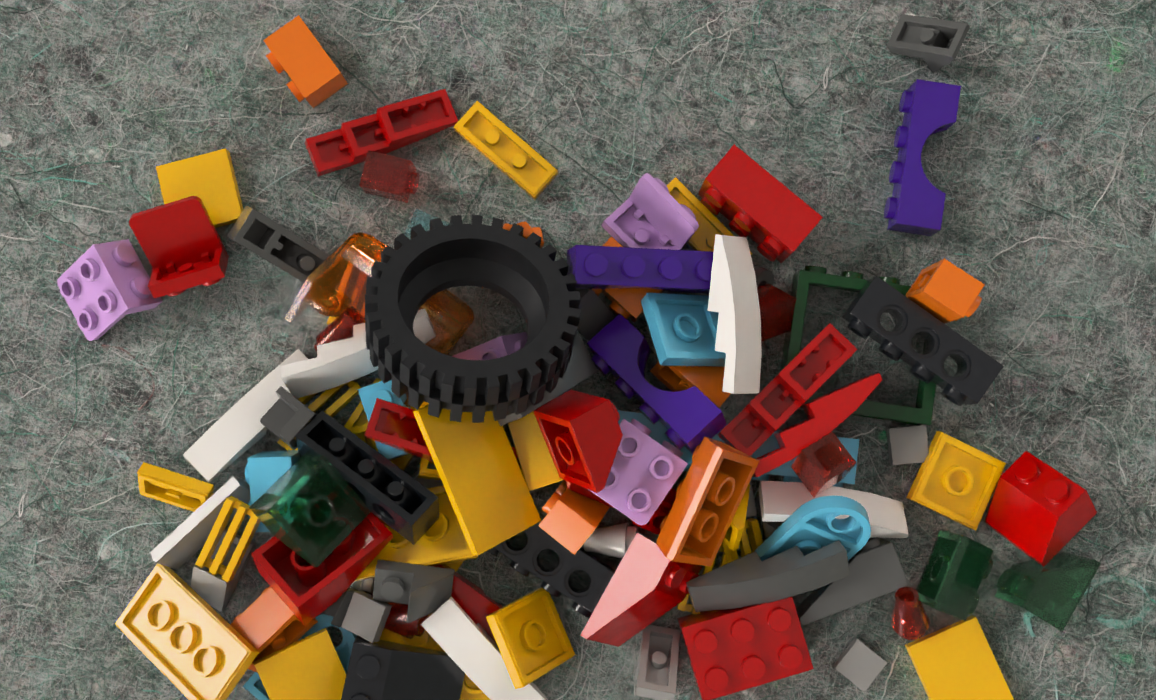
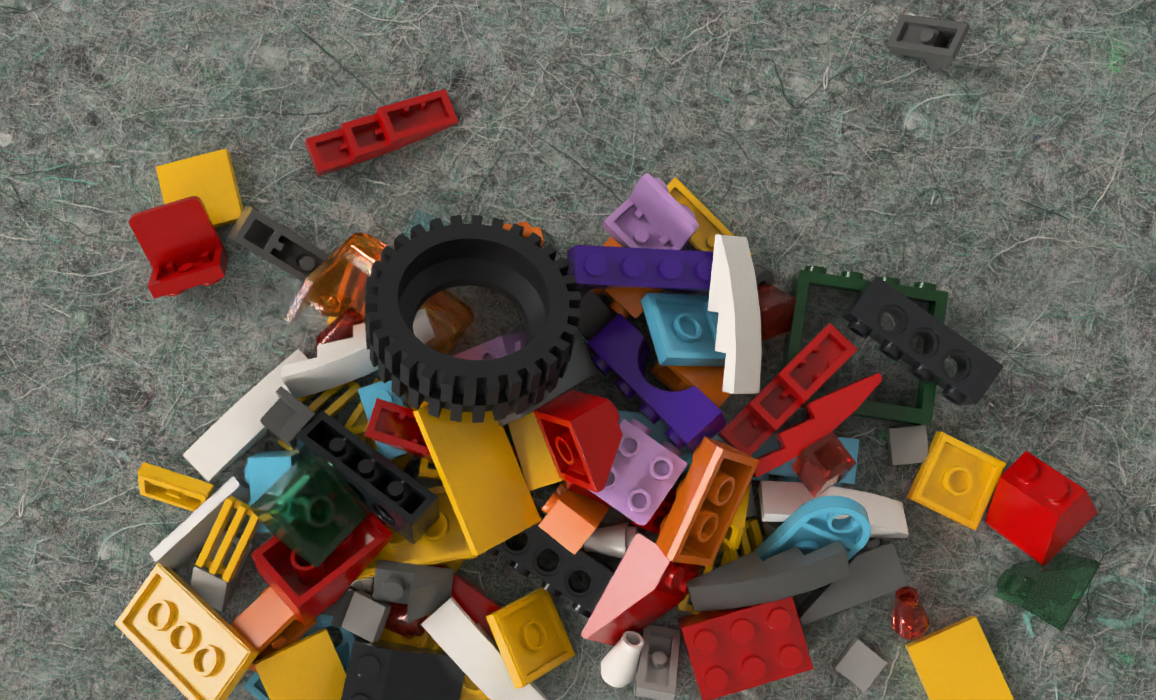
(106, 287): lavender bracket -> none
(305, 62): orange brick -> none
(389, 177): clear red brick -> none
(506, 150): yellow tile -> none
(621, 662): none -> white cone
(757, 205): red brick -> none
(915, 202): dark purple arch -> none
(946, 291): orange brick -> none
(954, 574): clear green slope -> none

